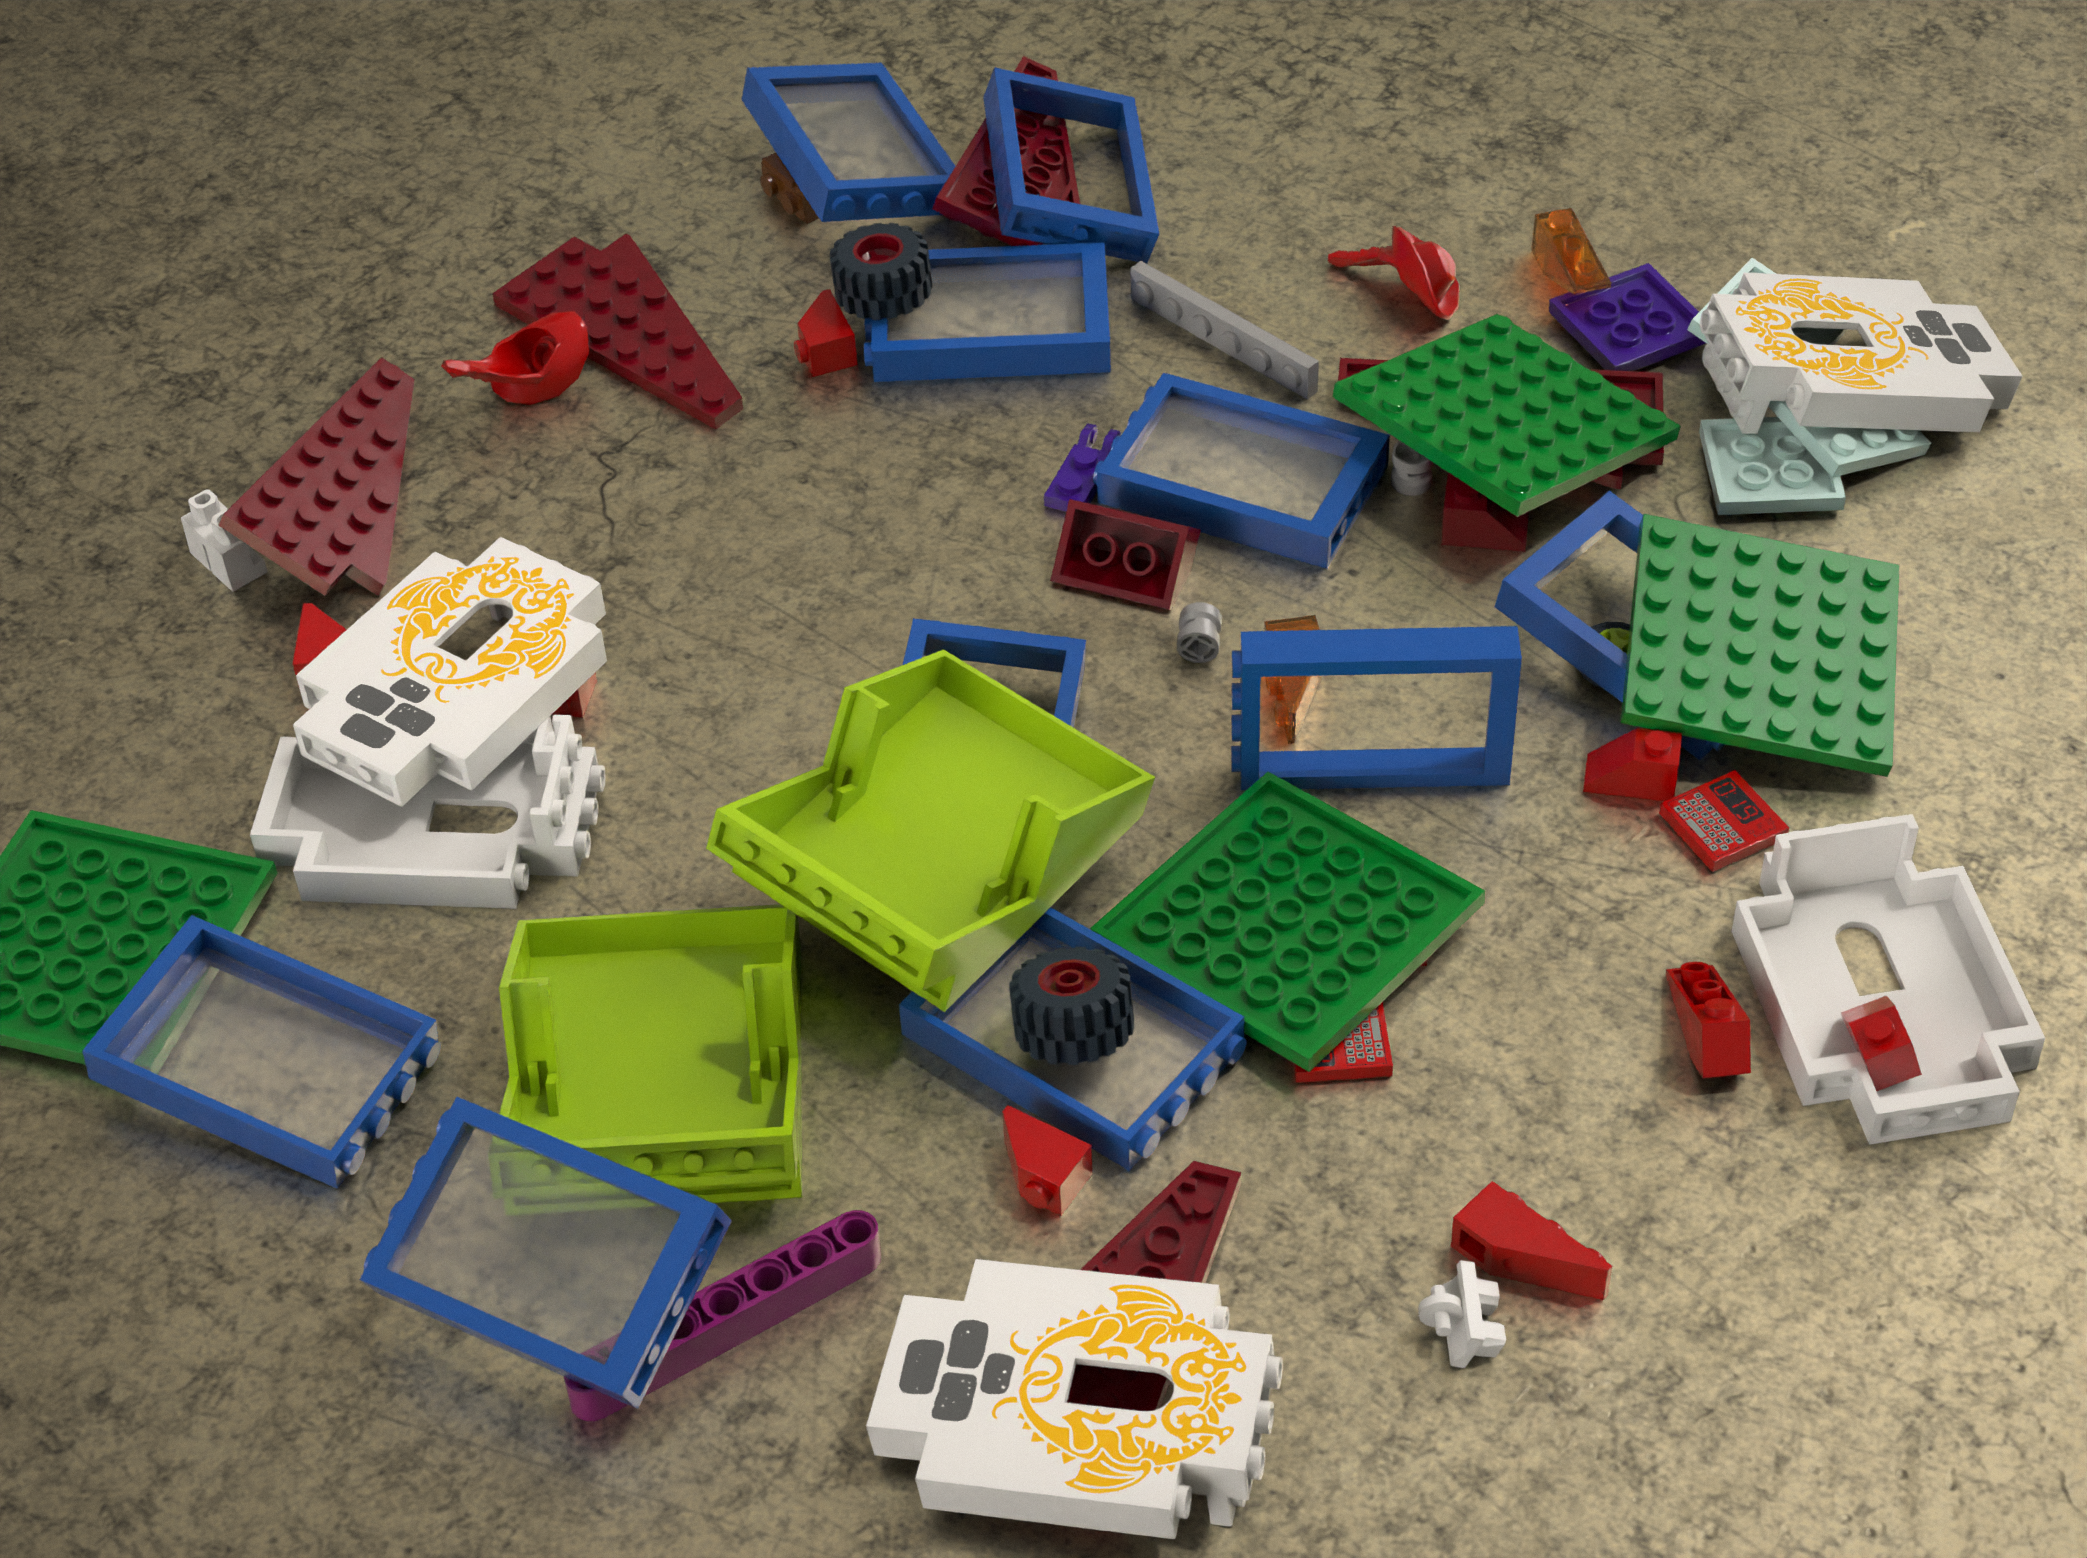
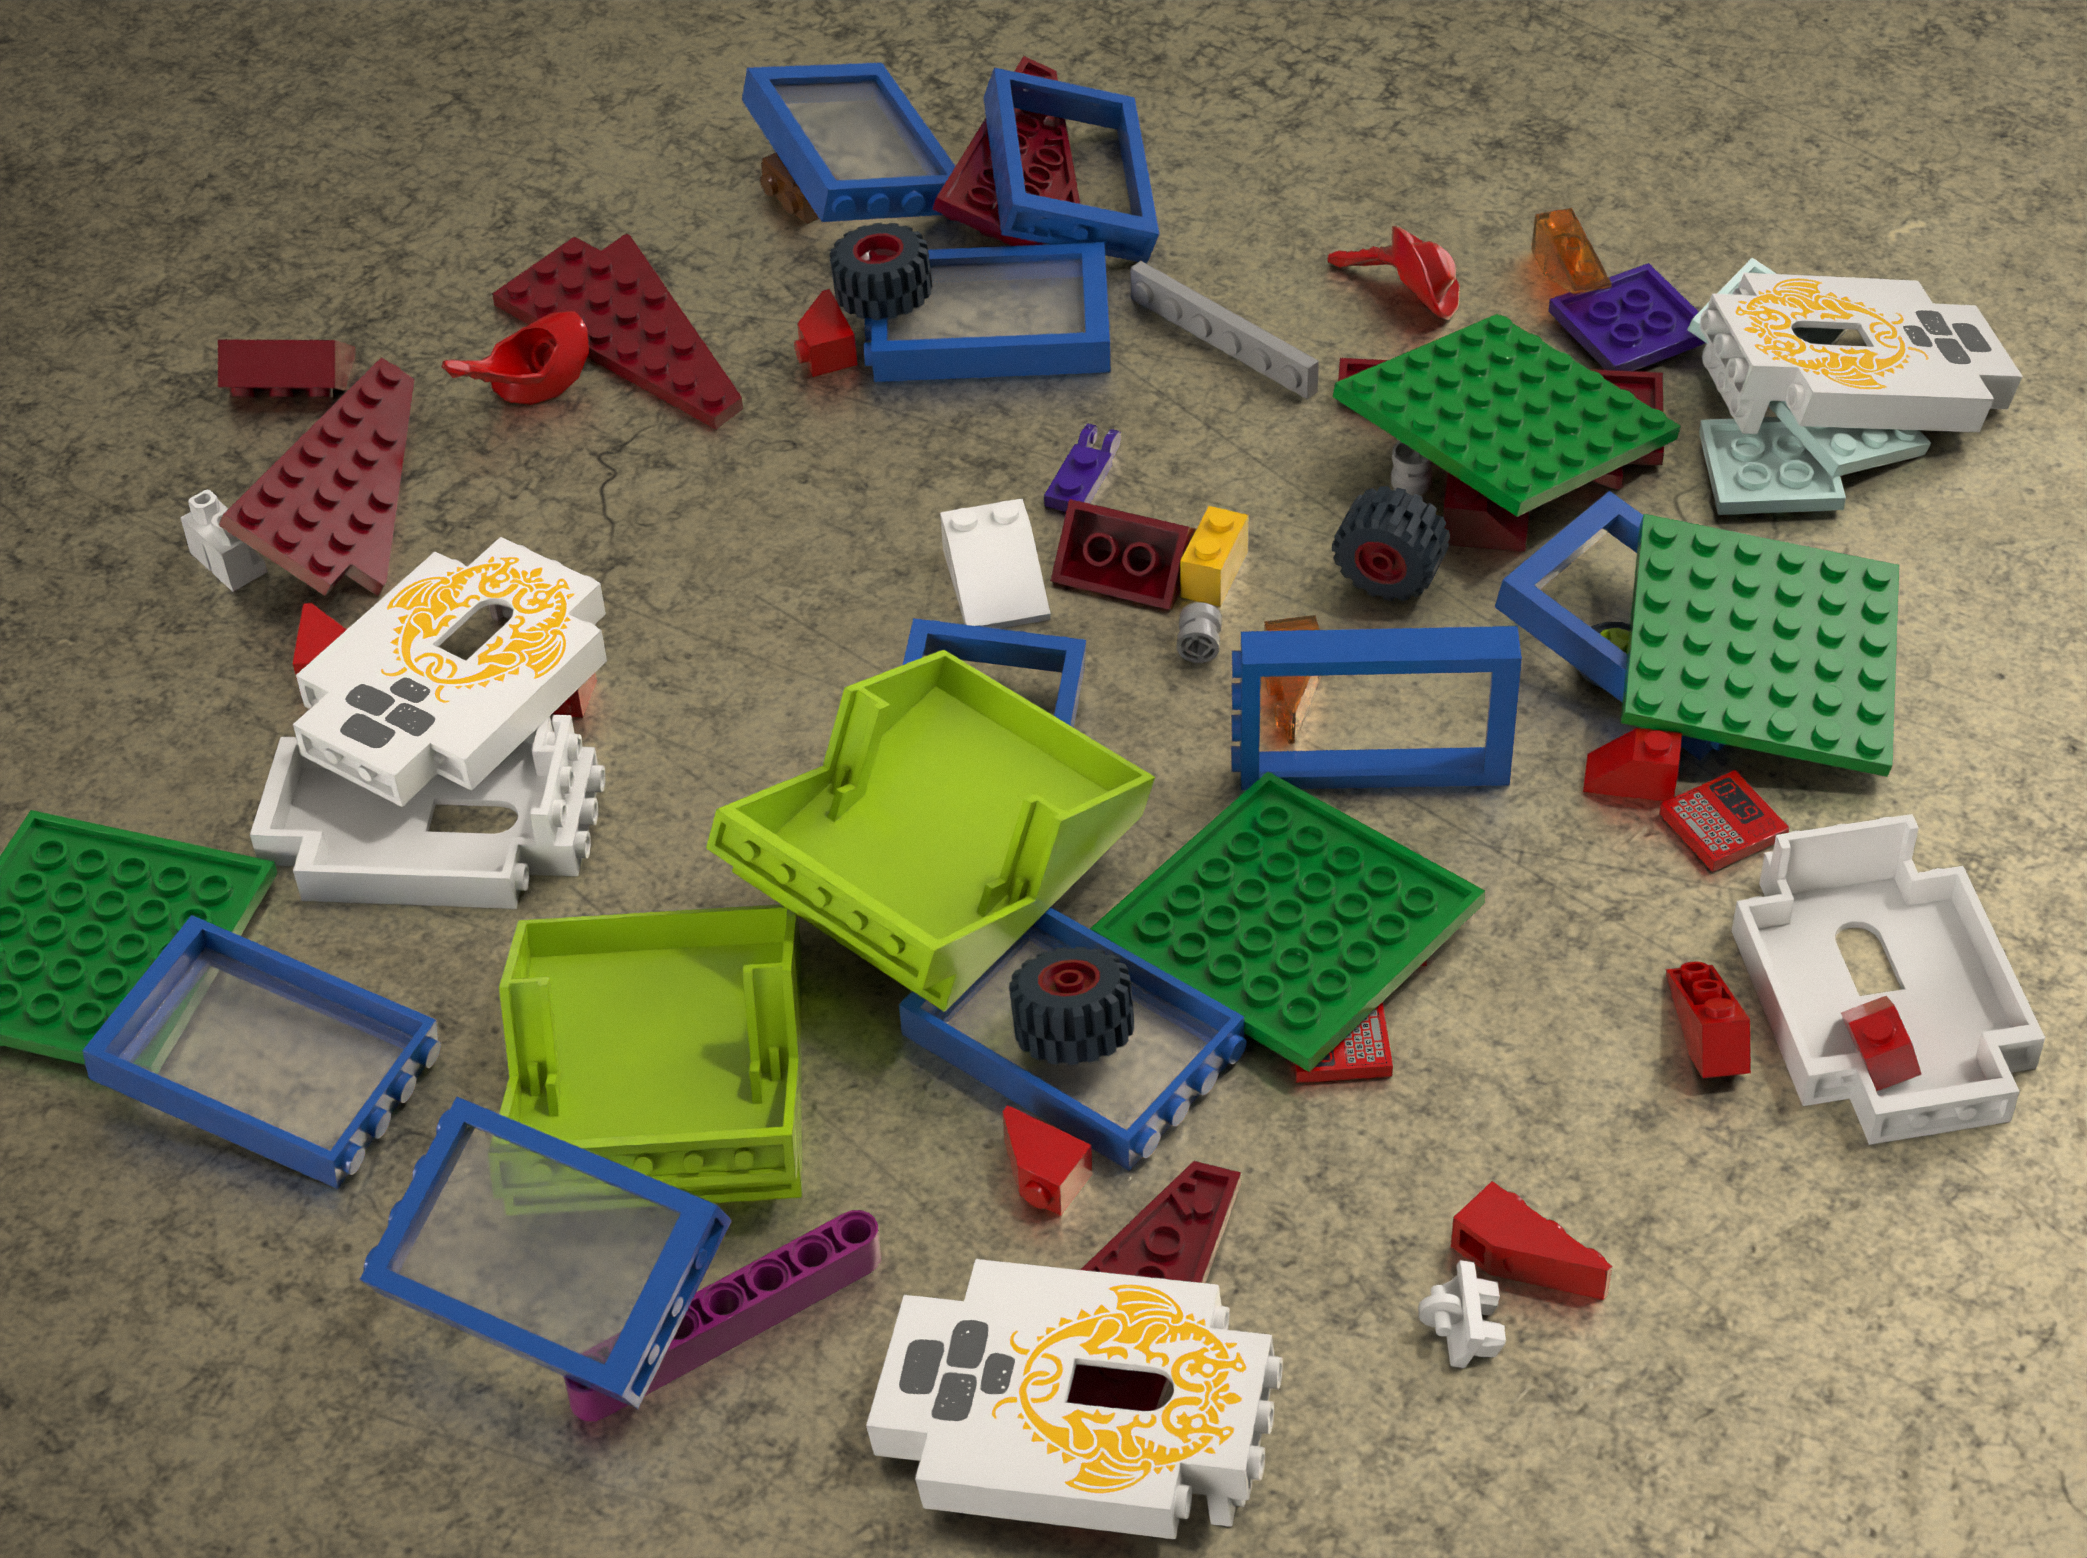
(284, 366): none -> dark red slope
(994, 565): none -> white slope
(1214, 556): none -> yellow brick
(1243, 469): window -> none
(1390, 543): none -> black wheel

